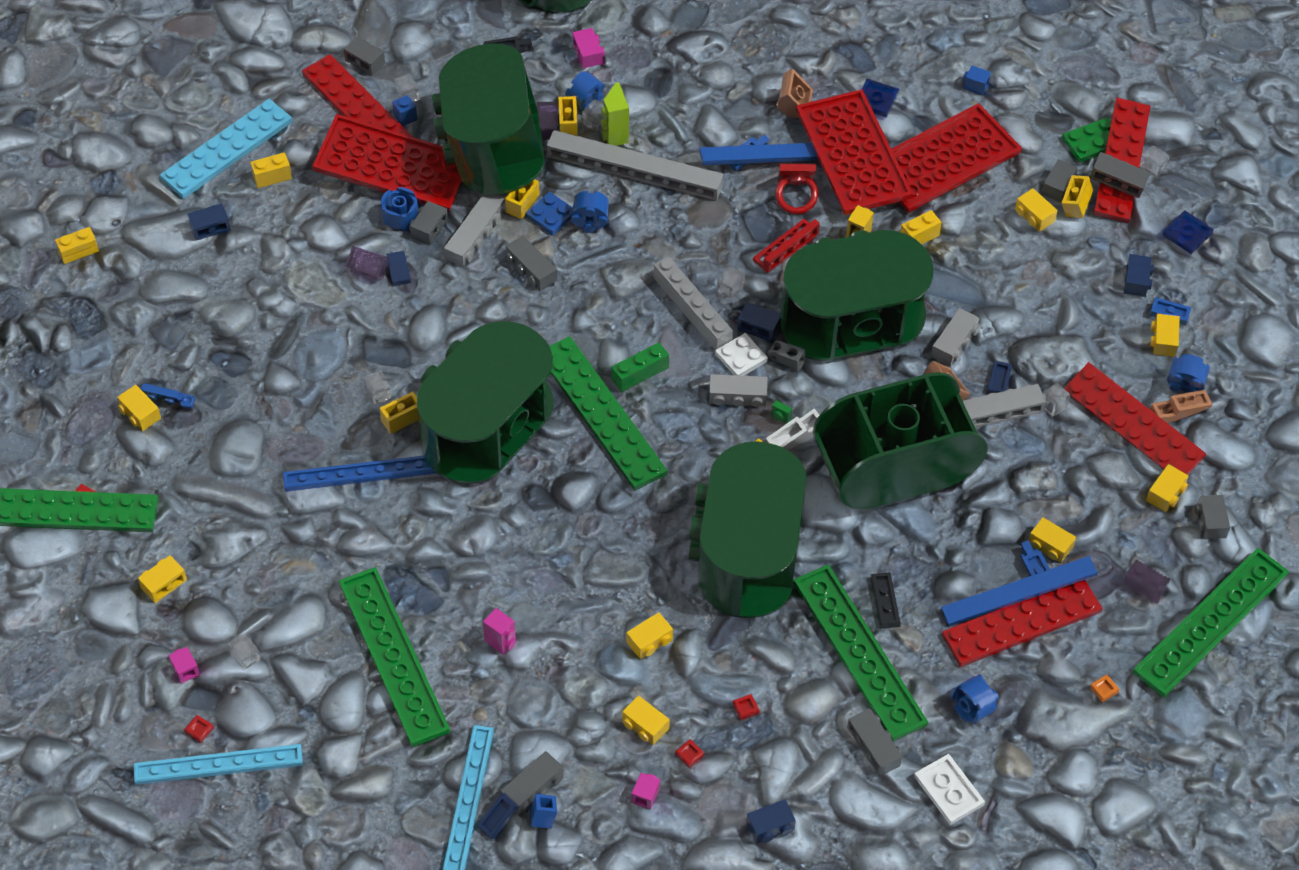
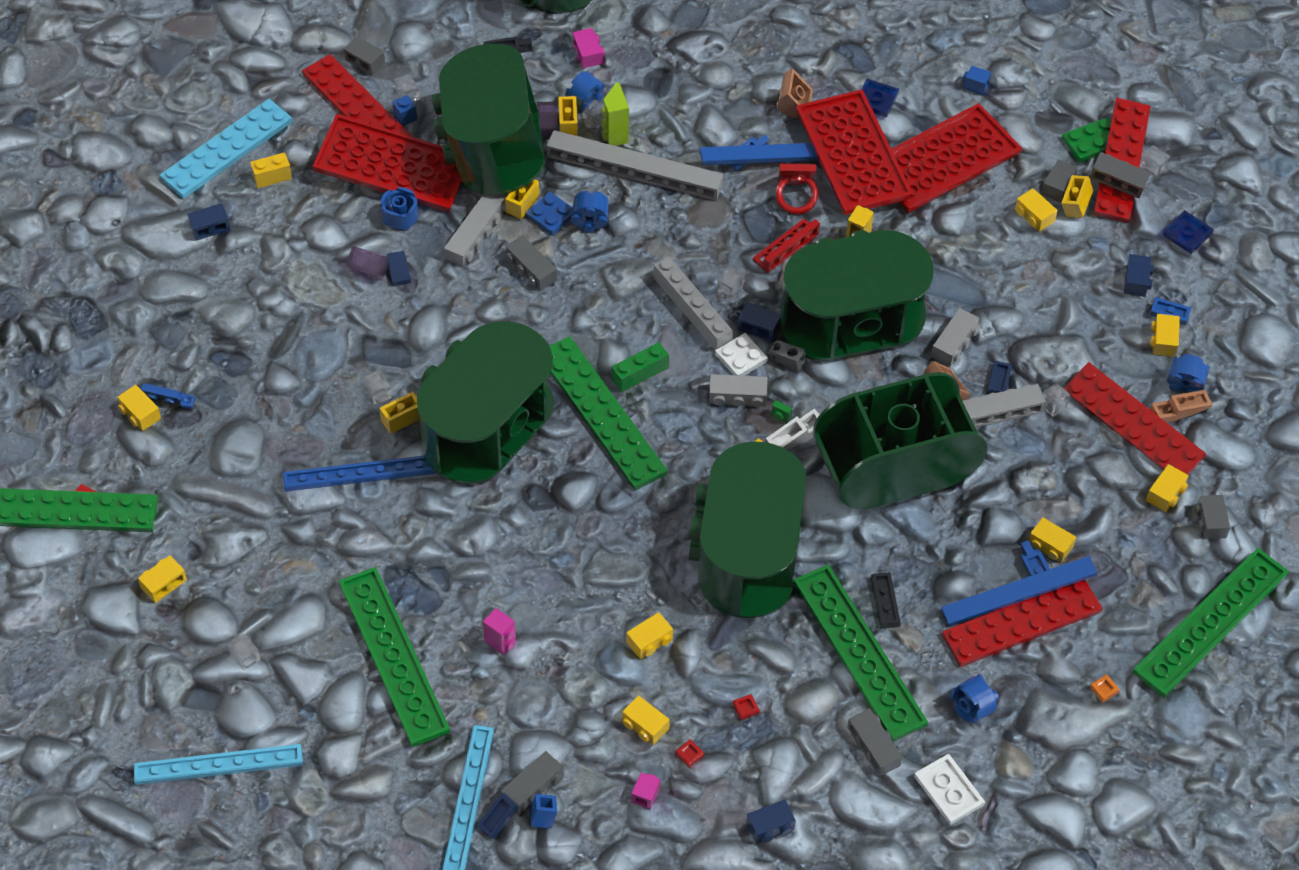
(76, 245): yellow brick -> none
(184, 664): dark pink brick -> none
(198, 728): red tile -> none
(428, 222): dark grey brick -> none
(923, 227): yellow brick -> none
(1146, 581): clear purple brick -> none

